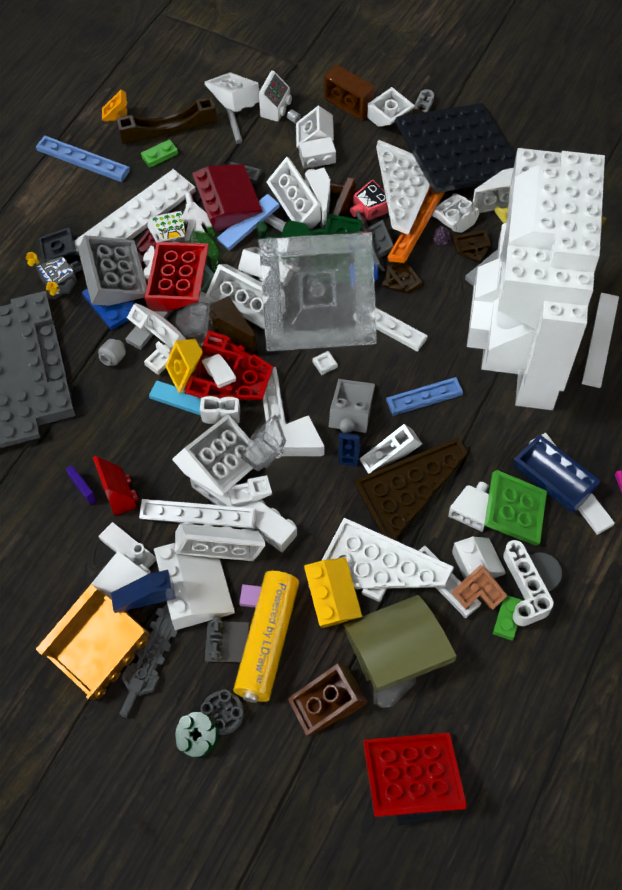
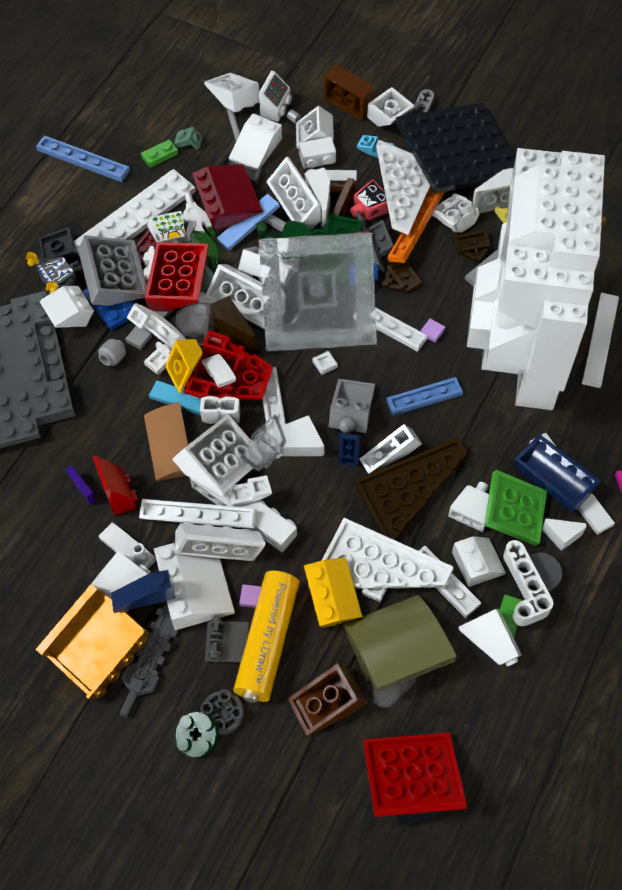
(67, 307): none -> white slope
(115, 107): light orange slope -> none
(137, 128): dark brown arch -> none
(166, 440): none -> medium nougat slope
(188, 137): none -> sand green bracket
(256, 141): none -> white slope
(341, 175): none -> white sticker
(368, 145): none -> medium azure slope
(433, 330): none -> lavender tile
(442, 235): clear purple tile -> none
(479, 584): nougat tile -> none
(493, 637): none -> white slope
(563, 532): none -> white slope

